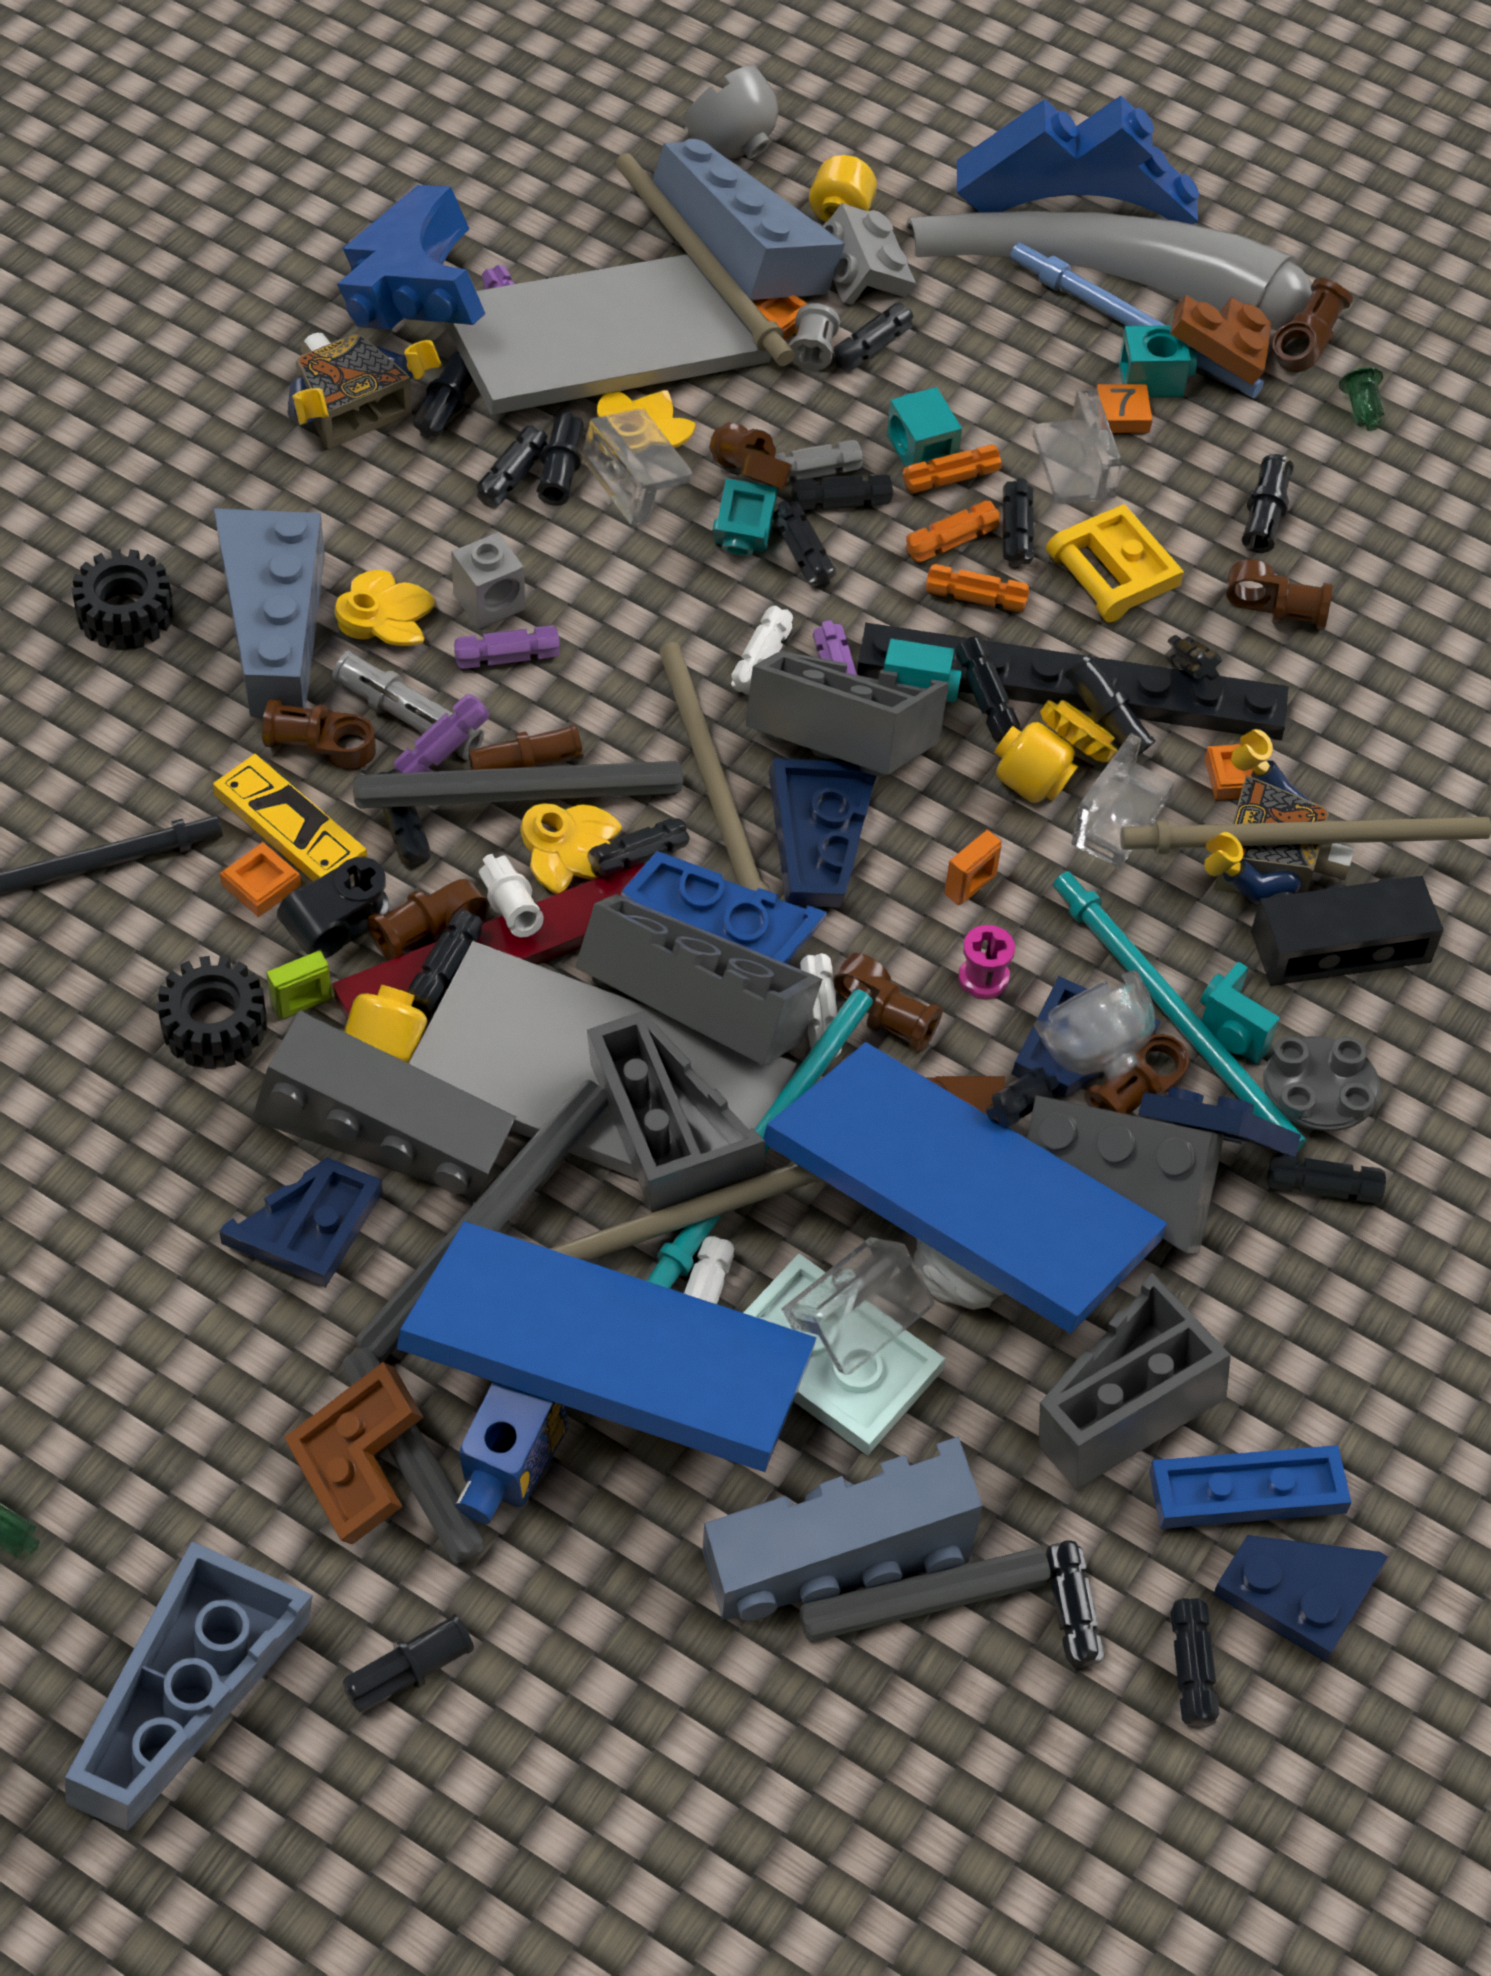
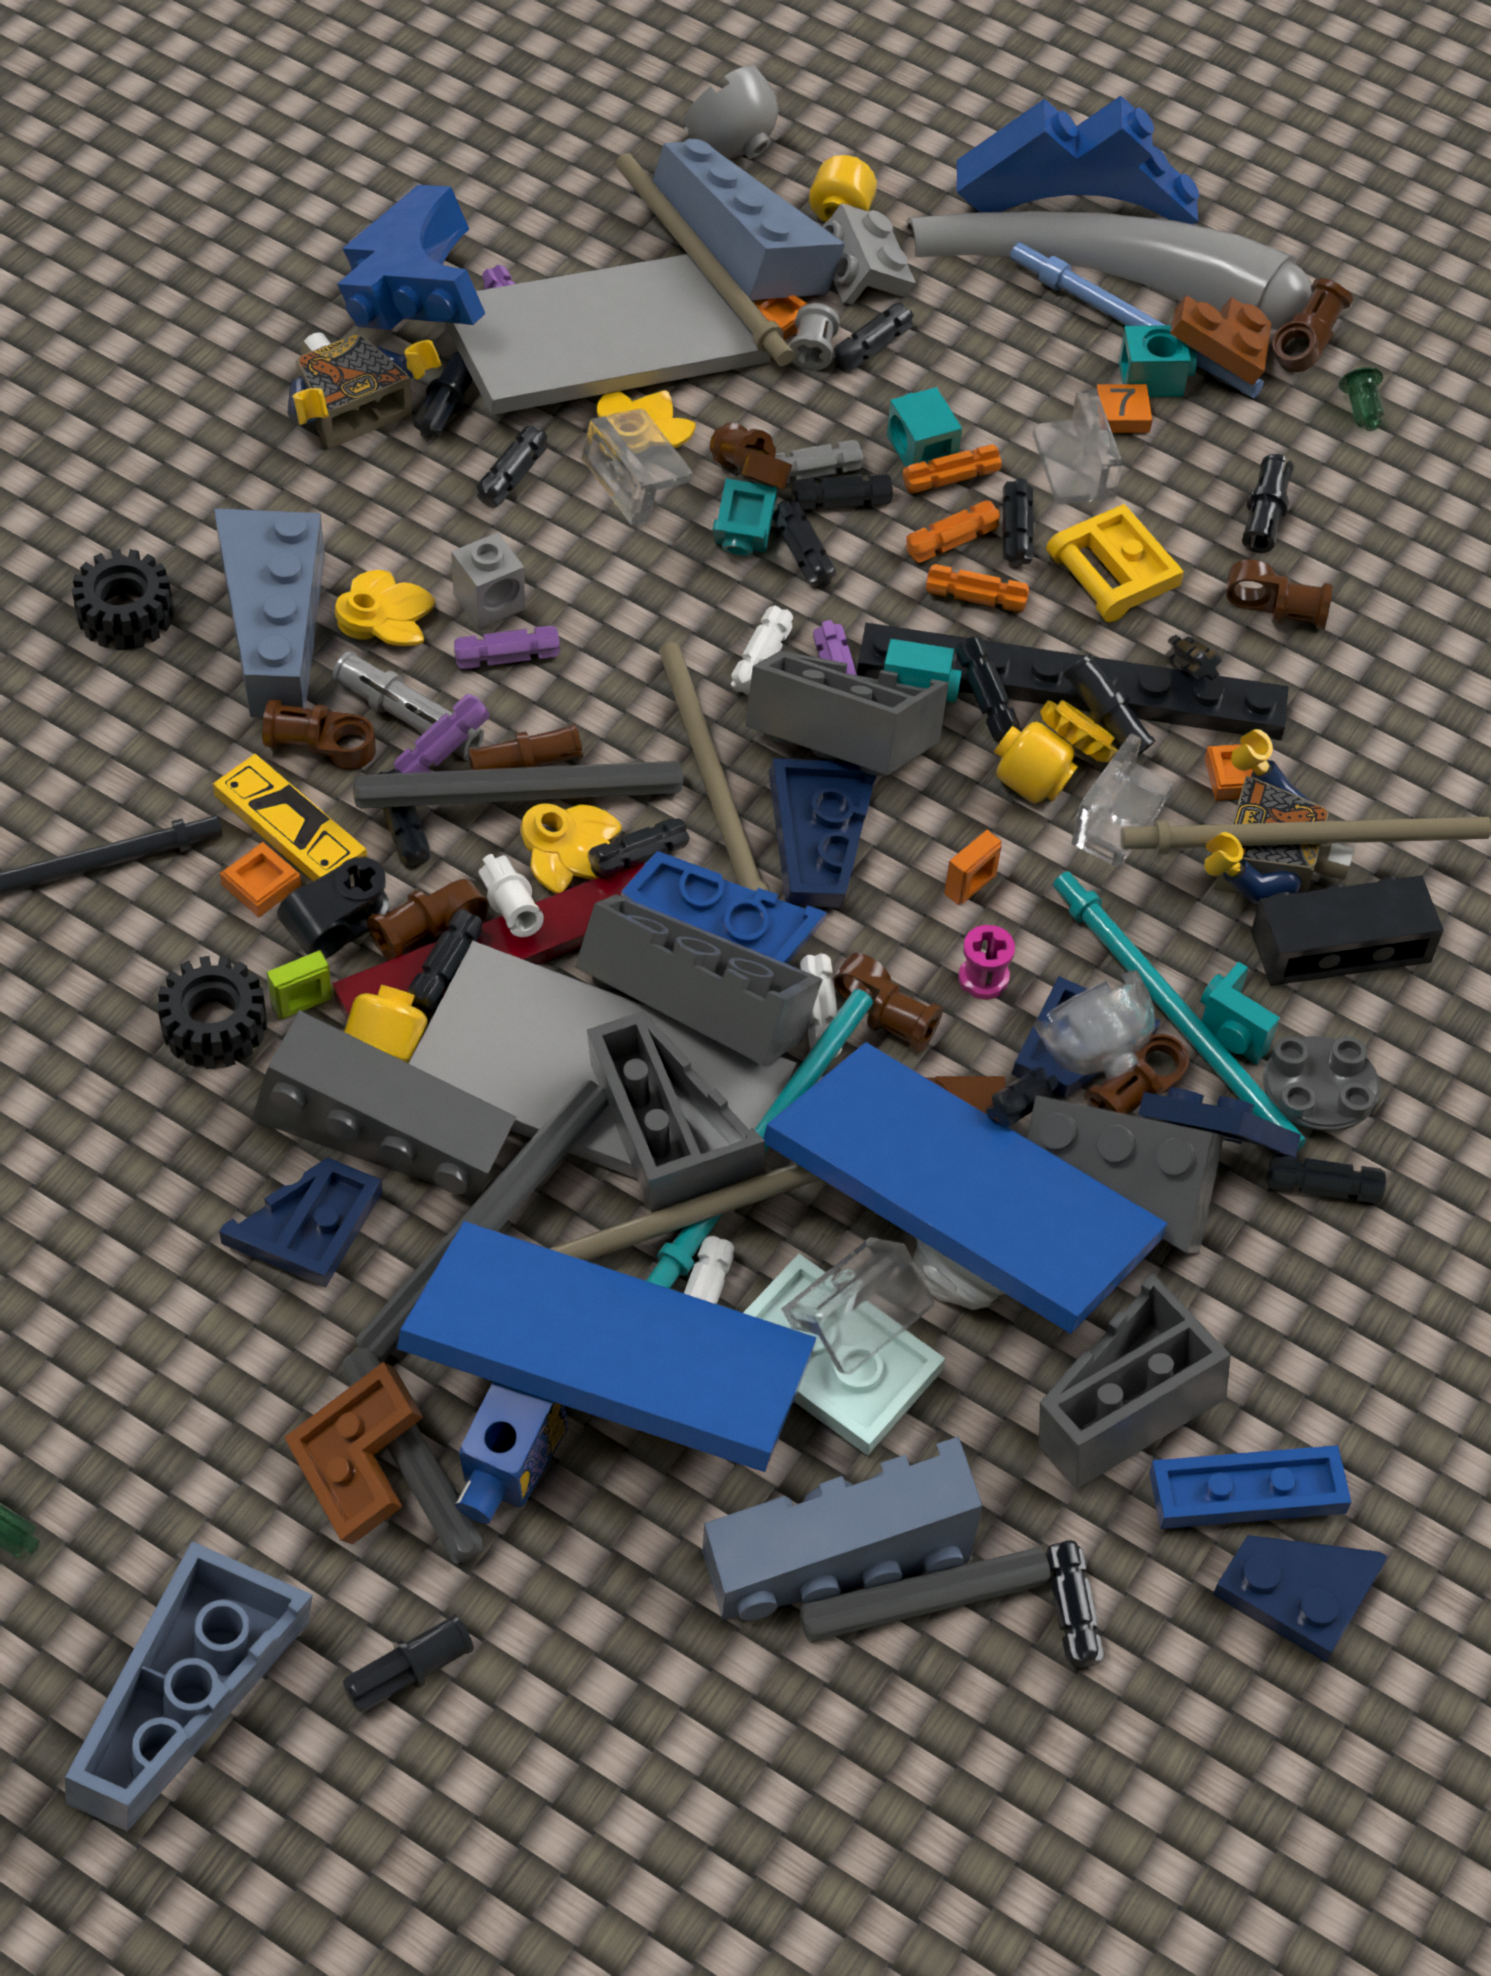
(560, 460): black axle -> none
(1194, 1662): black axle -> none

